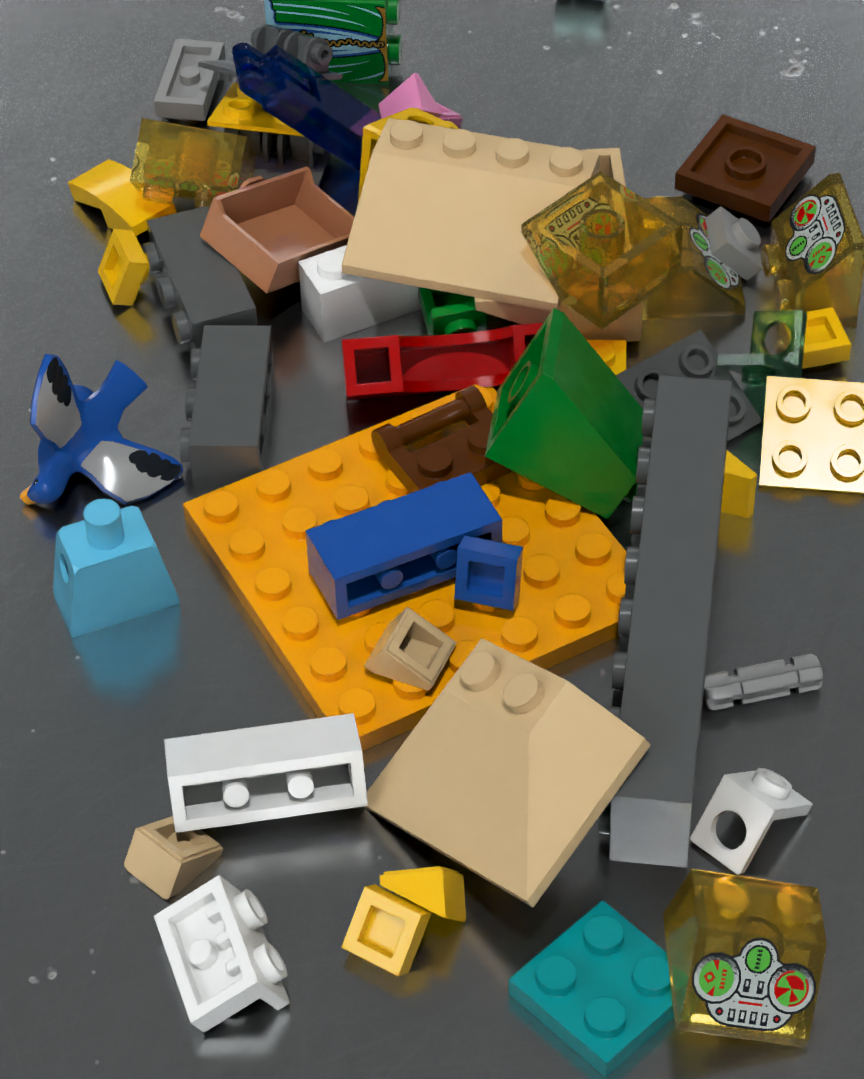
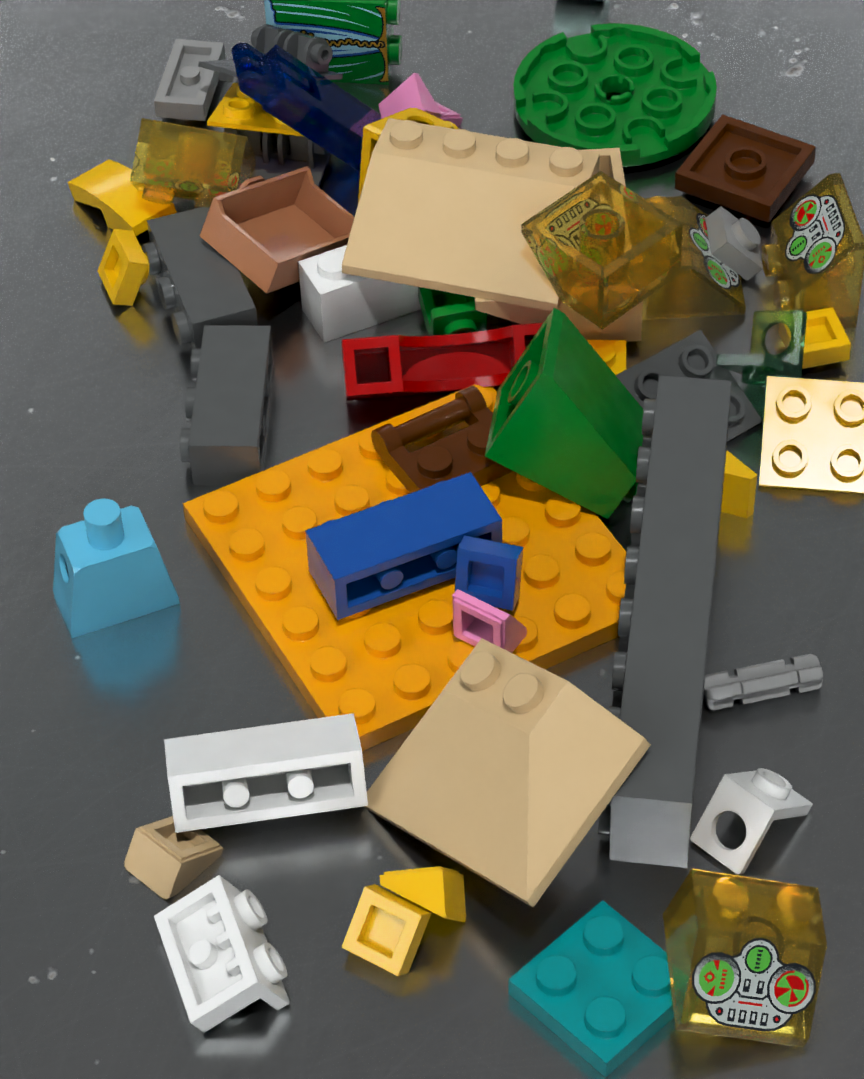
(83, 436): animal -> none
(411, 651): tan slope -> none
(479, 620): none -> bright pink slope
(663, 86): none -> green plate

